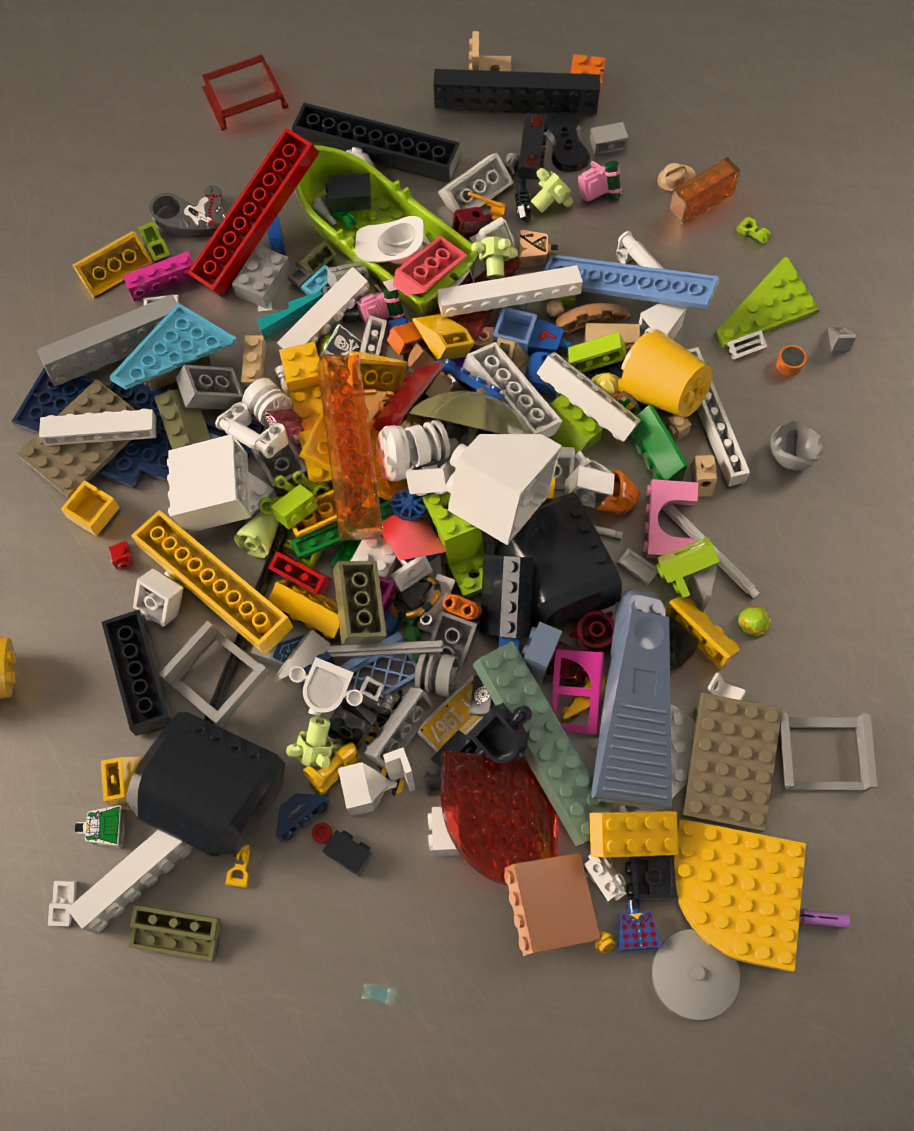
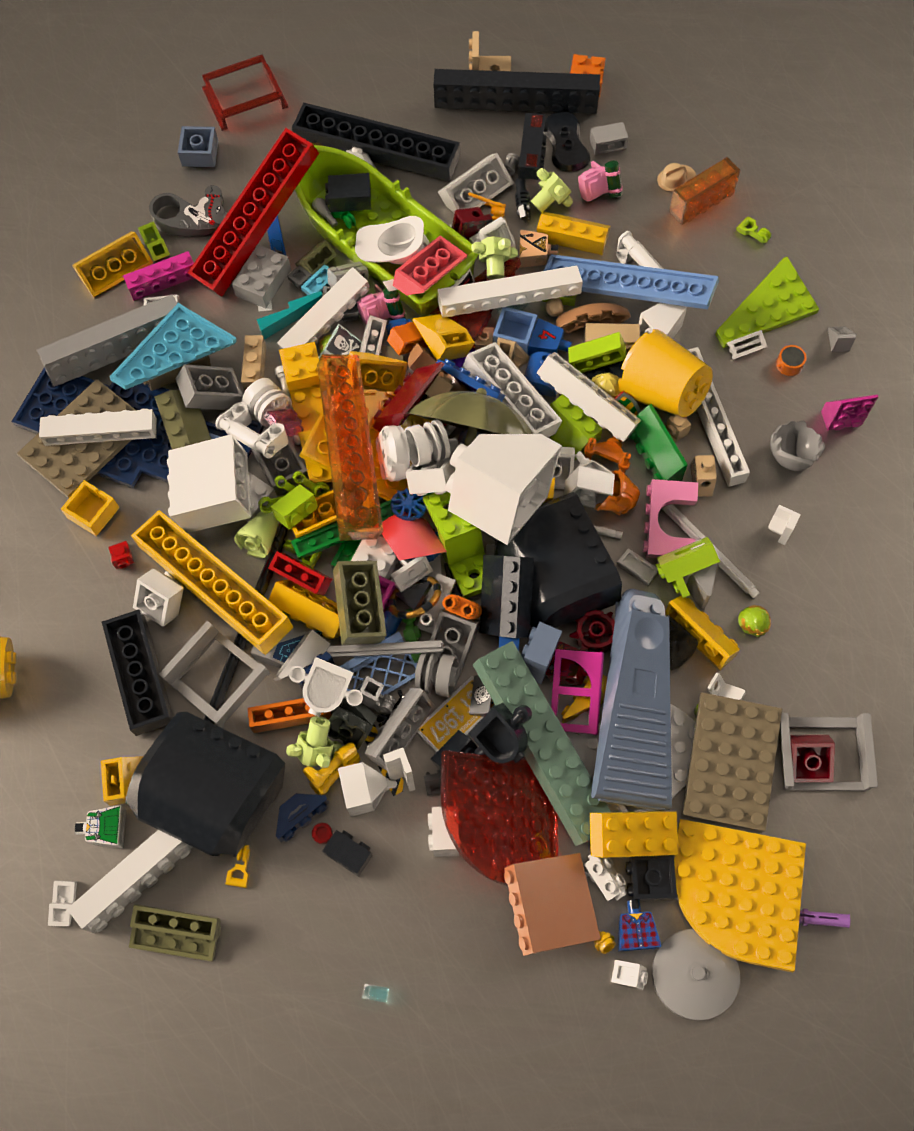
(198, 146): none -> sand blue brick
(280, 715): none -> orange brick
(574, 232): none -> yellow slope
(610, 450): none -> orange axle
(630, 974): none -> white bracket
(783, 523): none -> white panel
(812, 758): none -> dark red slope
(847, 412): none -> dark pink slope

